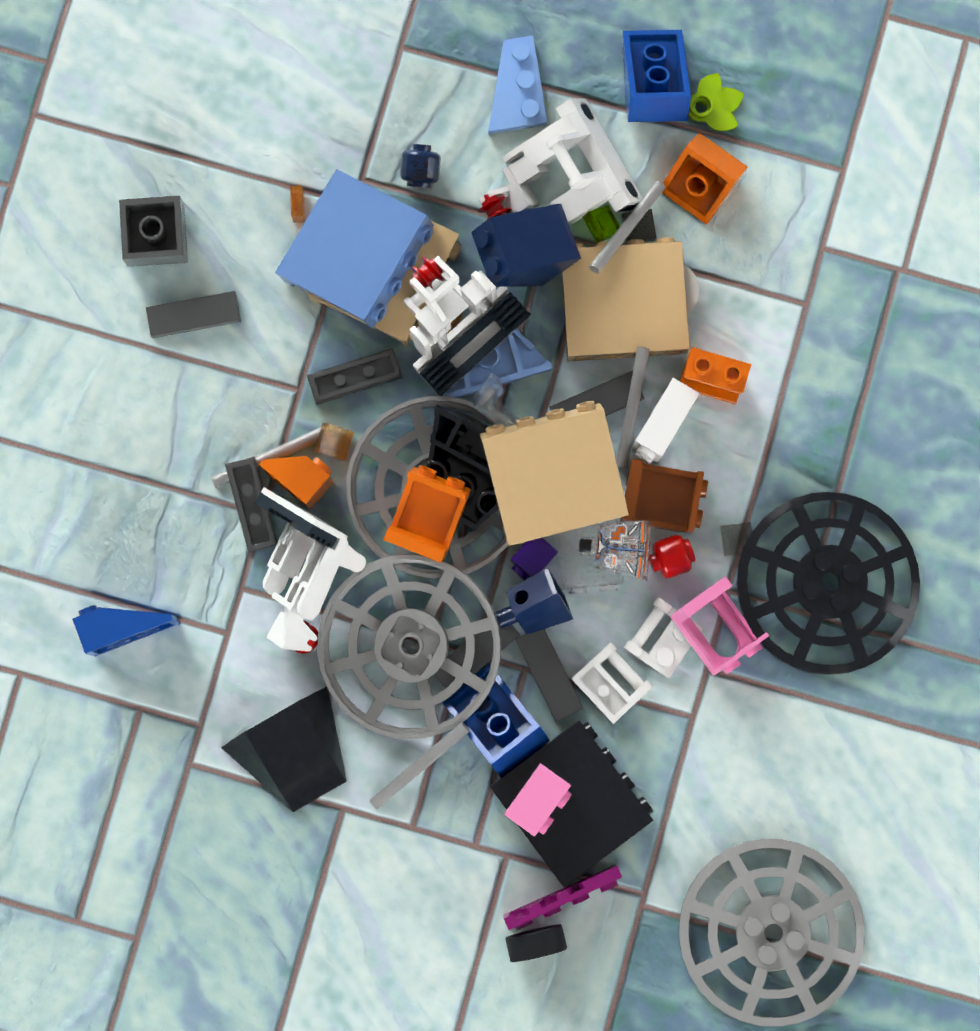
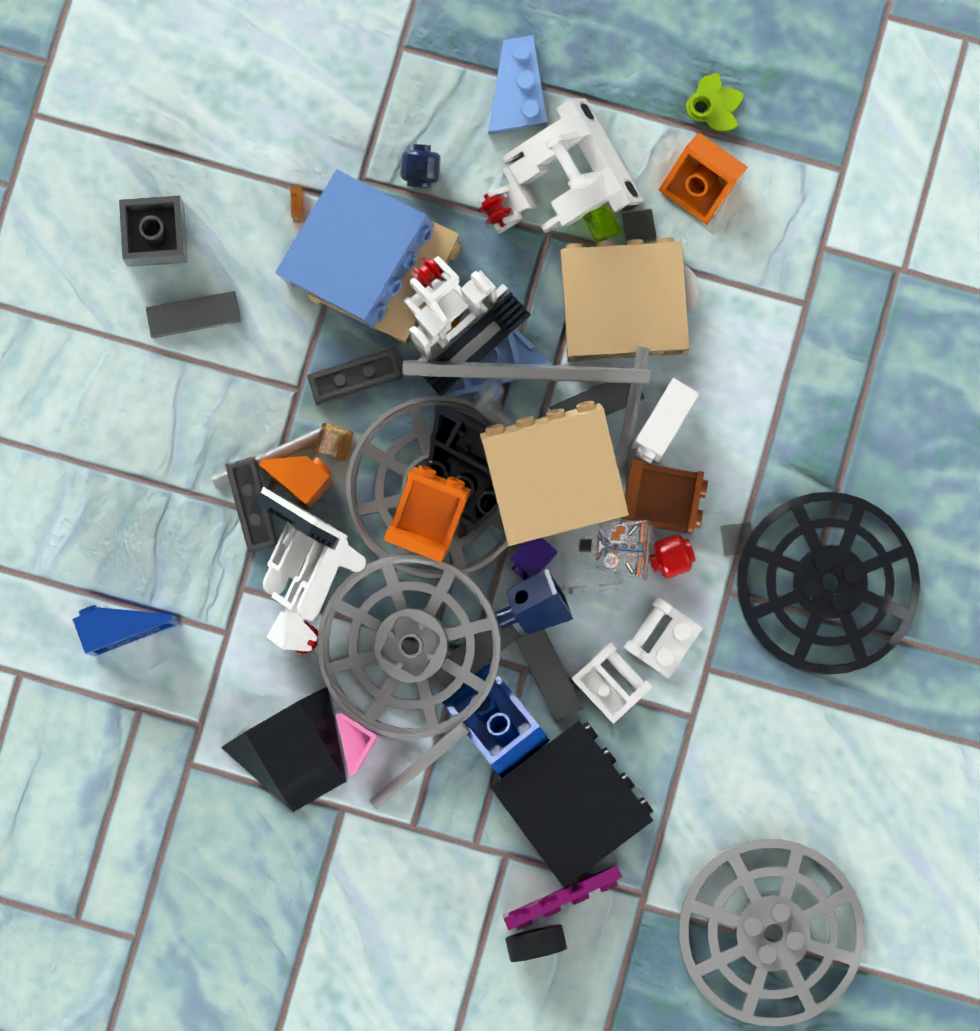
(356, 742): none -> bright pink slope
(526, 246): dark blue slope -> none
(526, 372): none -> light grey tile
(537, 801): bright pink brick -> none
(627, 227): light grey bar -> none
(655, 76): blue slope -> none
(715, 375): orange panel -> none
(746, 640): bright pink panel -> none

